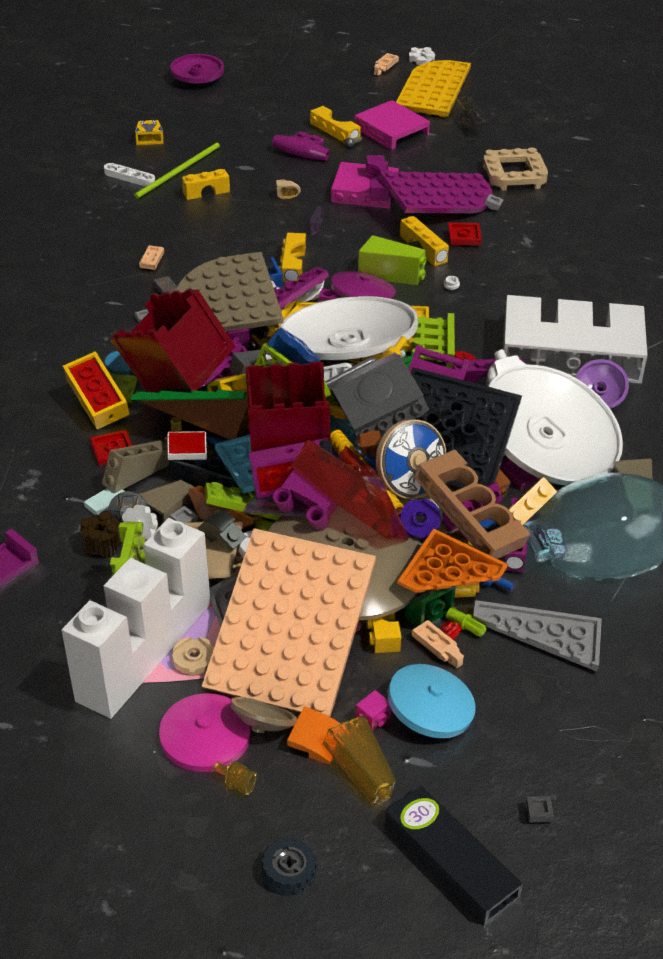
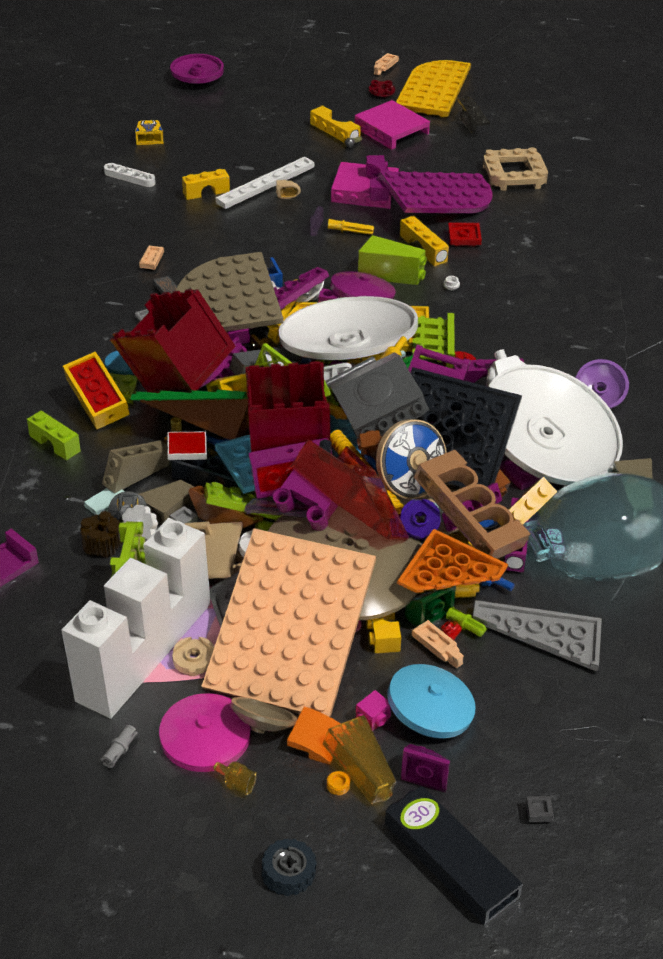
(44, 428): none -> lime arch
(104, 443): red tile -> none
(119, 746): none -> light grey pin
(177, 170): lime piece -> none
(221, 526): pearl dark grey brick -> none
(264, 182): none -> white plate
(292, 347): blue panel -> none
(293, 247): yellow arch -> none
(302, 146): magenta plate -> none
(338, 783): none -> light orange tile
(351, 227): none -> yellow axle
(381, 88): none -> dark red dish
(421, 55): white plate -> none
(425, 768): none -> magenta slope
(493, 202): light grey plate -> none
(573, 338): white brick -> none

